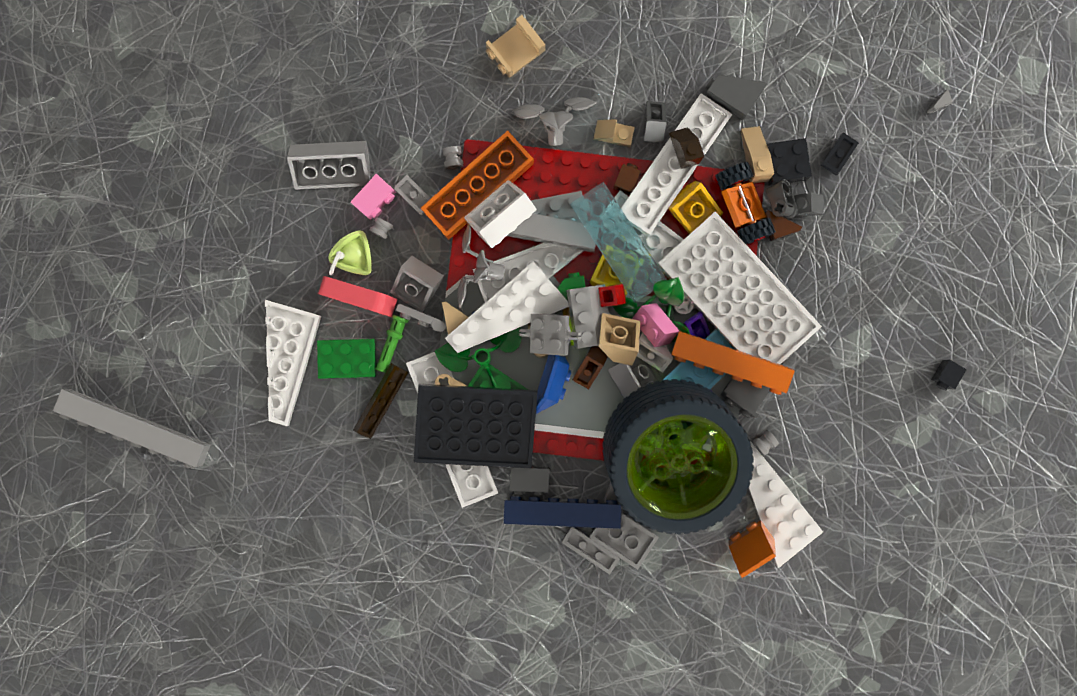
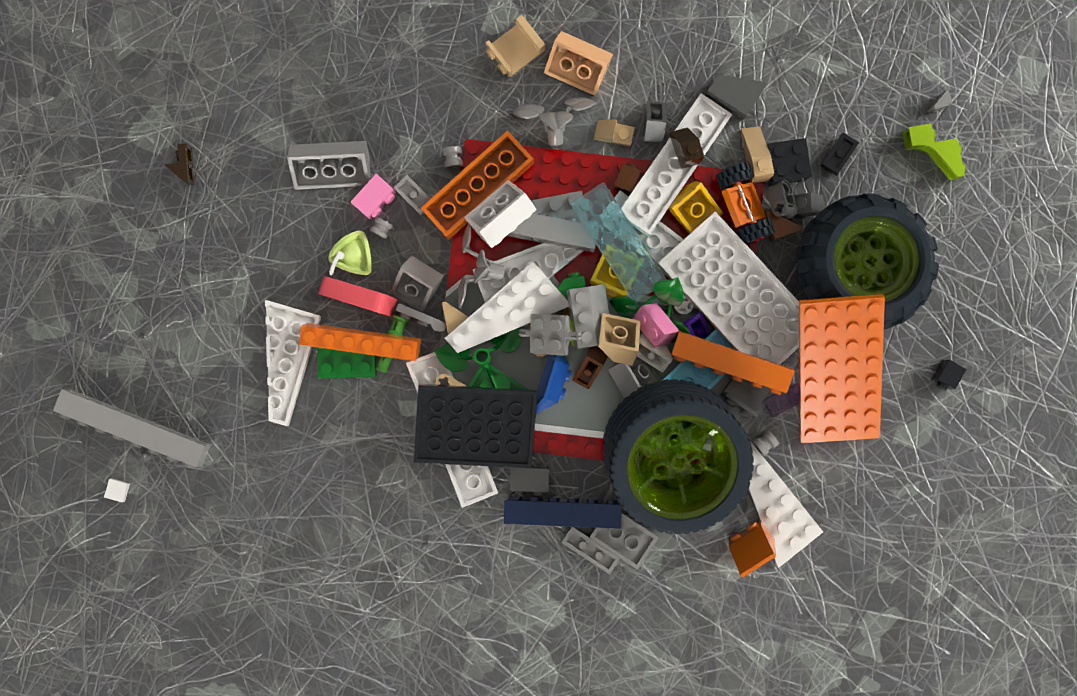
(117, 490): none -> white tile
(184, 168): none -> dark brown slope
(360, 341): none -> orange brick
(380, 401): dark brown plate -> none
(578, 63): none -> light nougat slope
(612, 295): red plate -> none
(779, 403): none -> clear purple tile
(840, 368): none -> orange plate
(898, 236): none -> wheel
(944, 153): none -> lime arch

